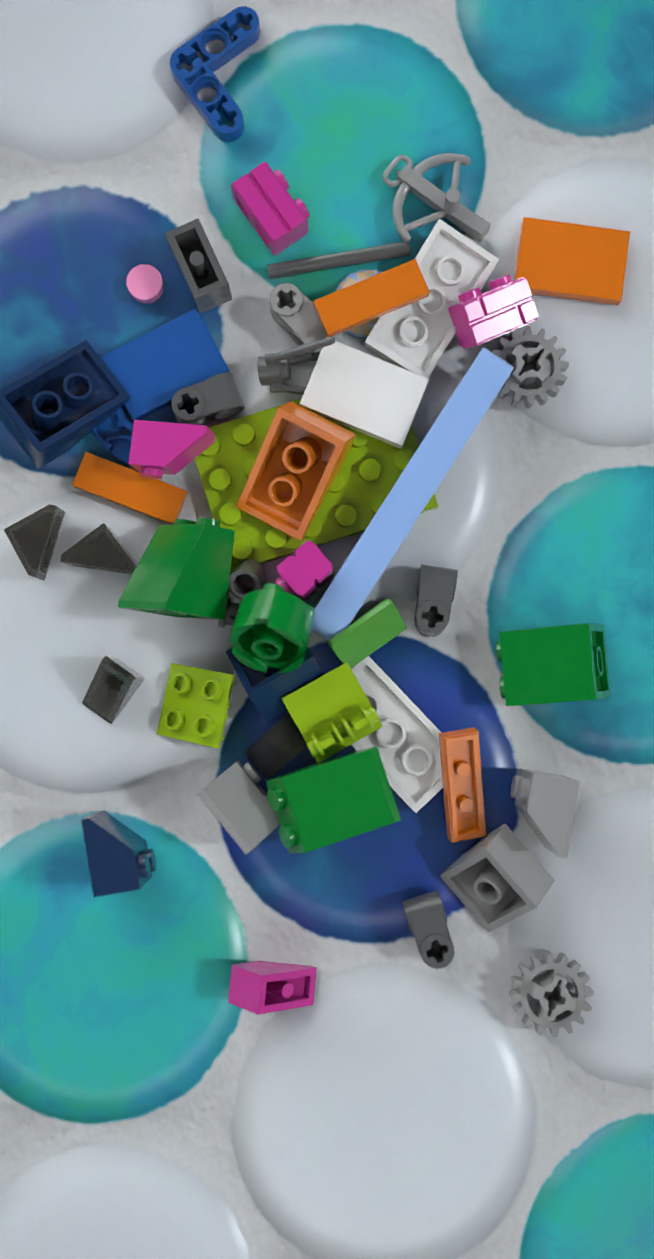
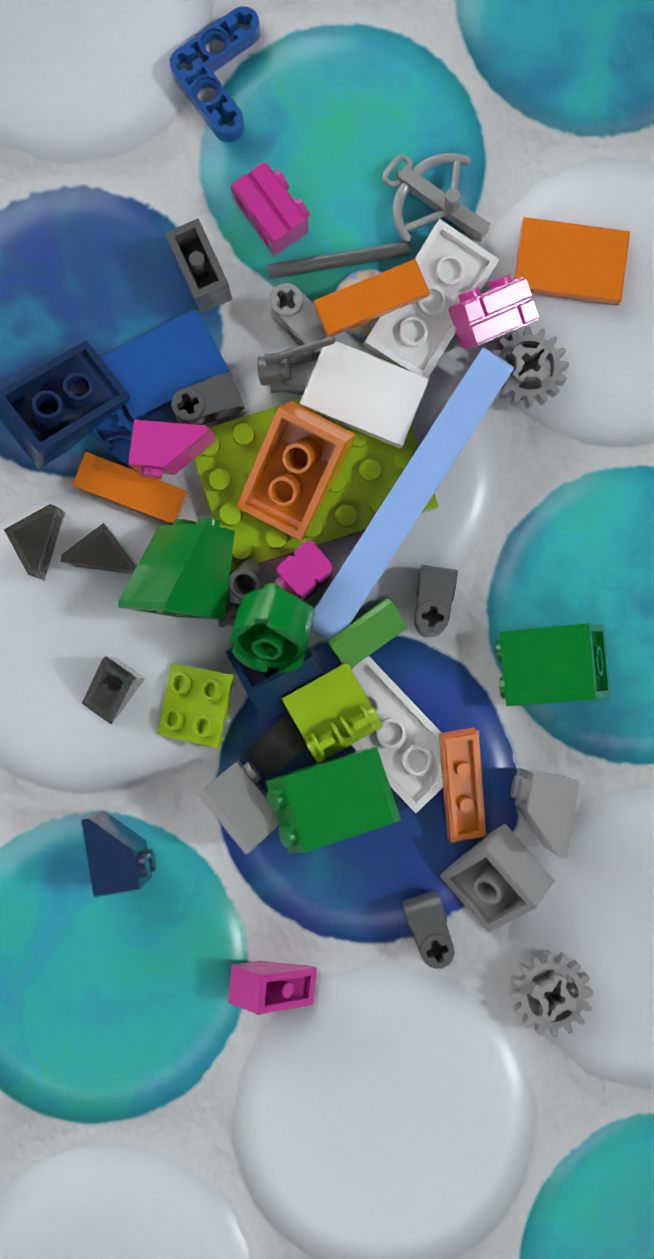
(145, 284): bright pink tile -> none

